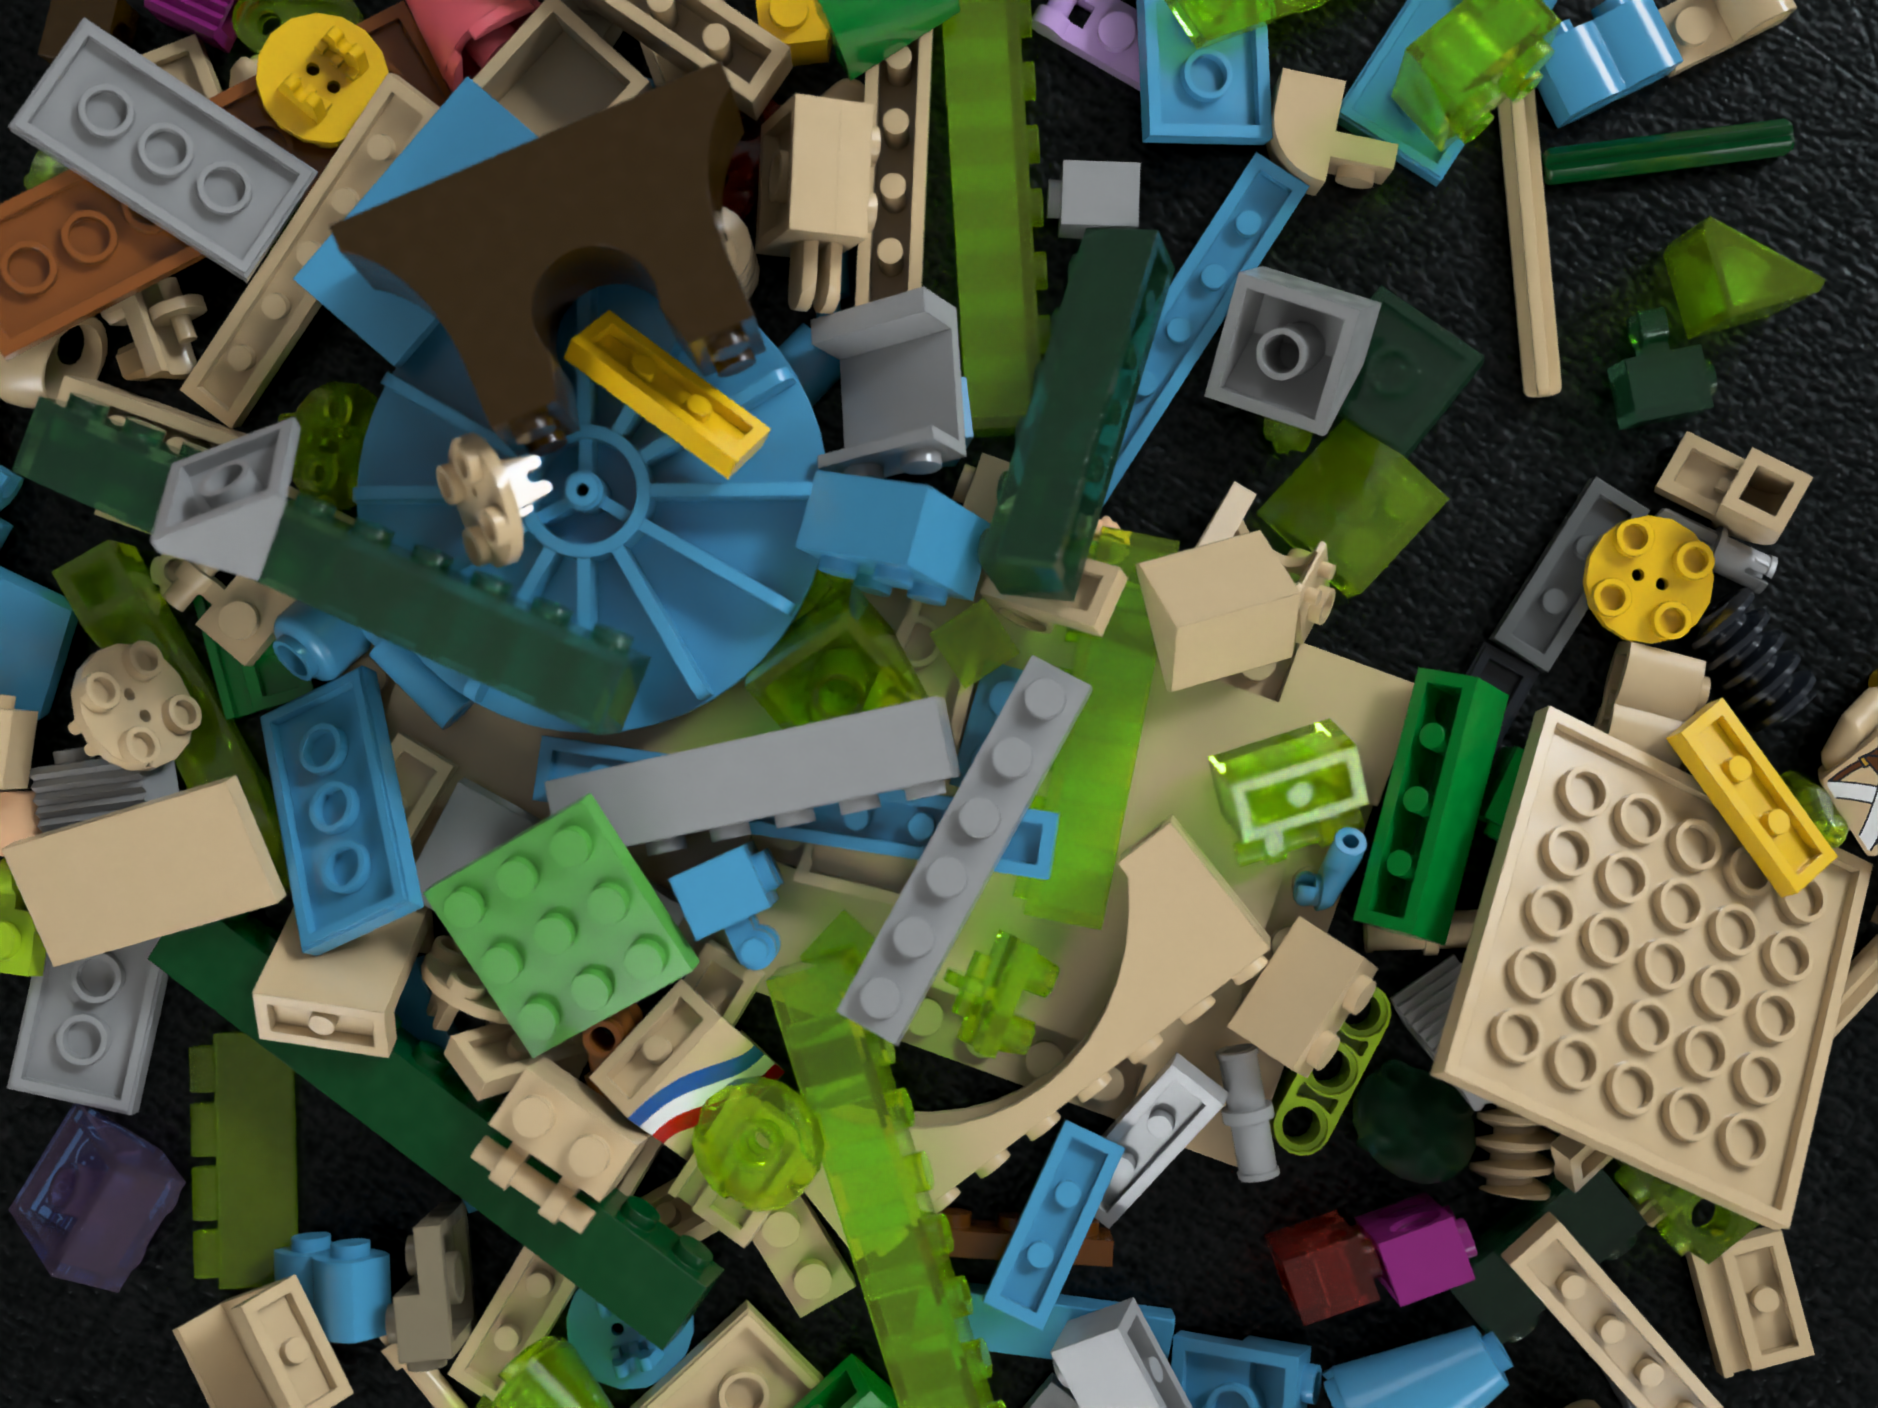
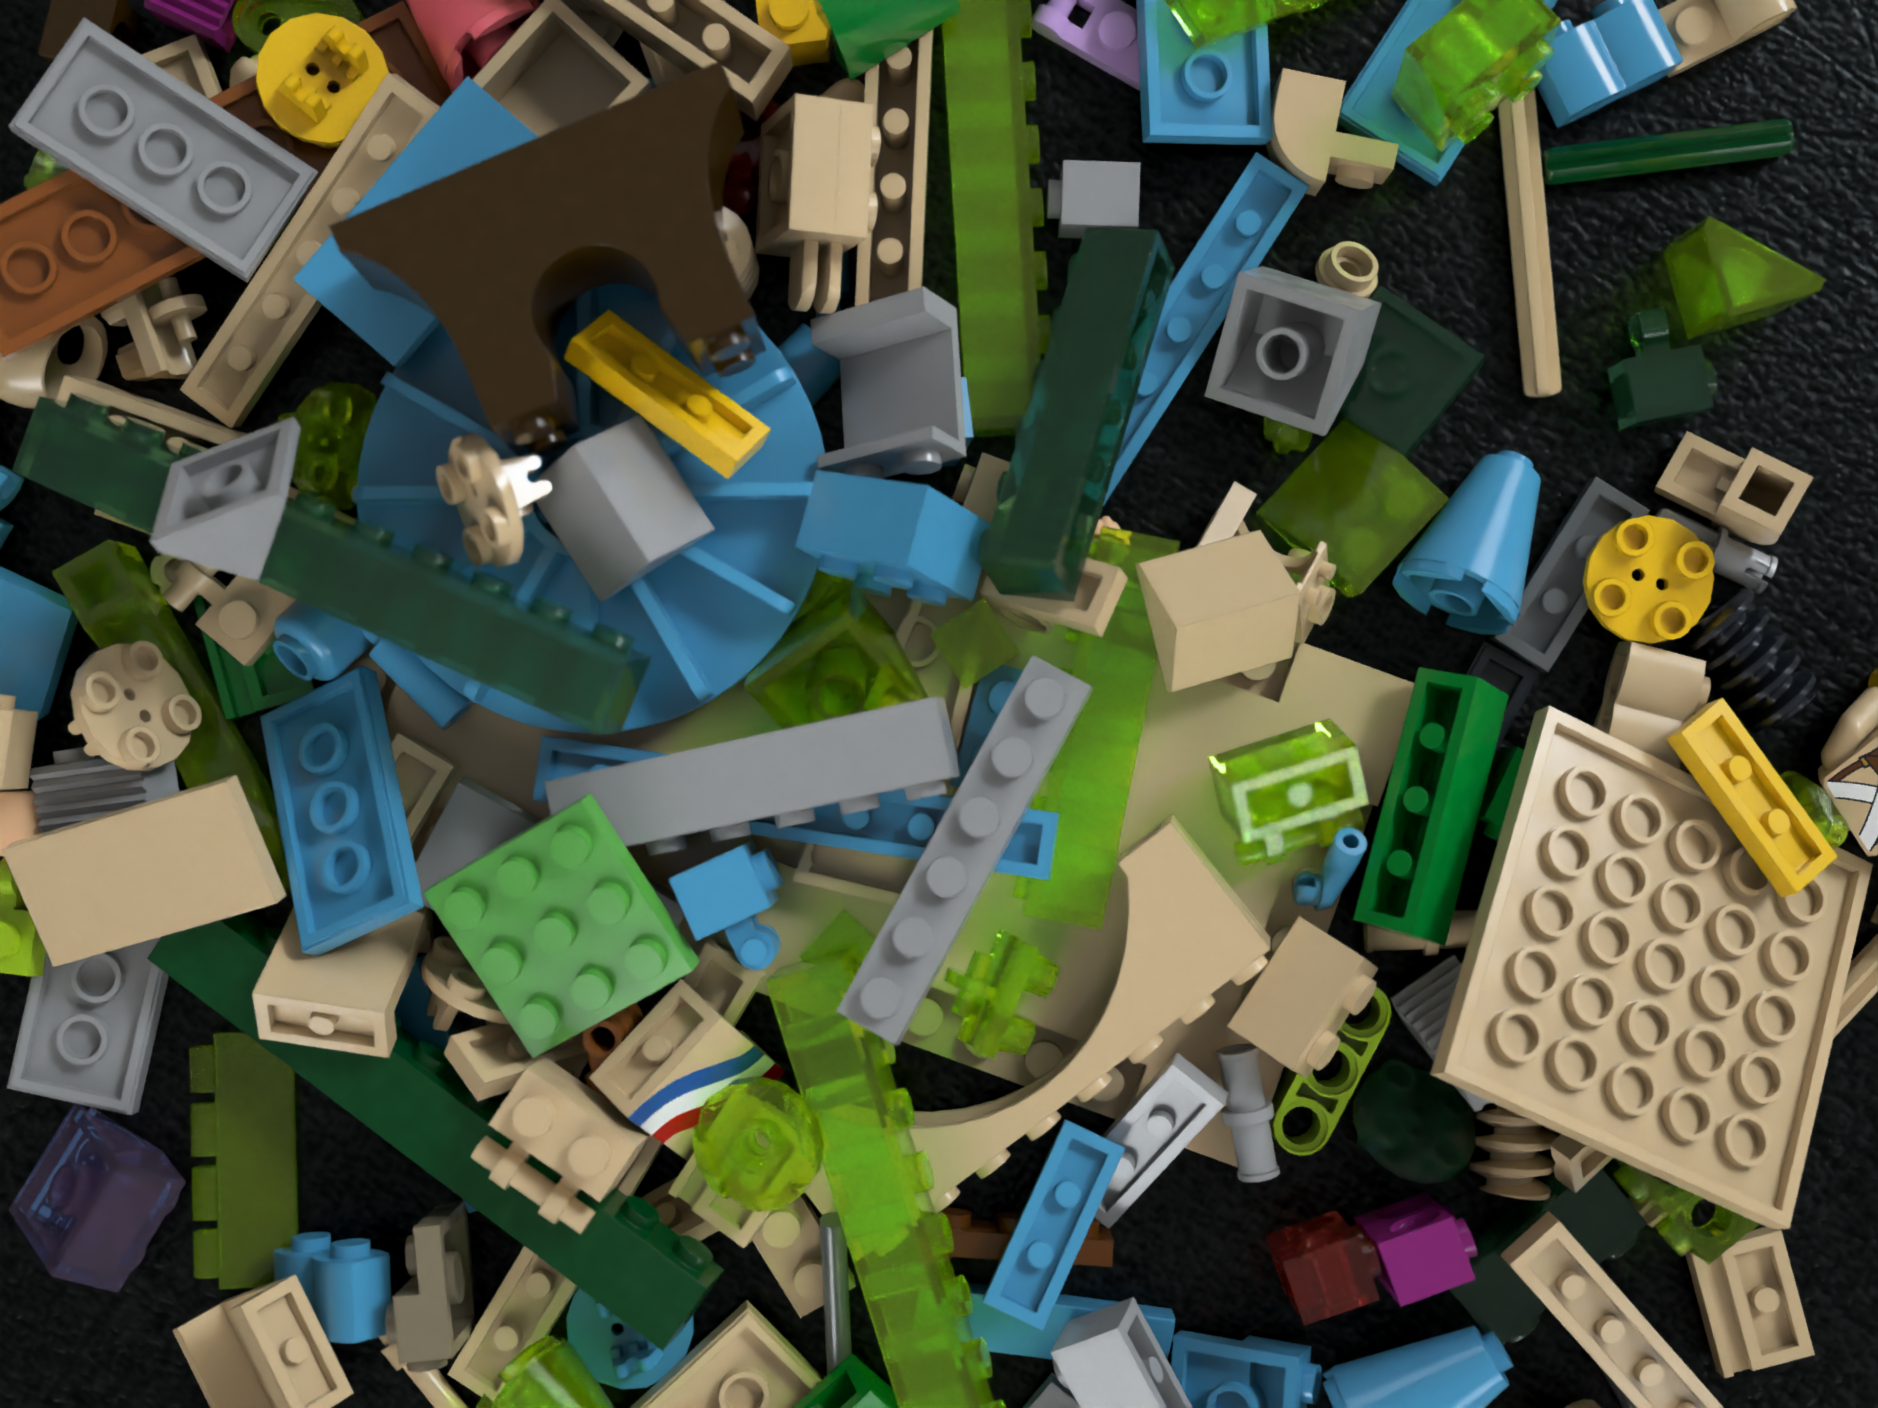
(621, 506): none -> light grey slope
(835, 1290): none -> dark grey bar
(1348, 268): none -> tan plate
(1477, 548): none -> dark azure cone

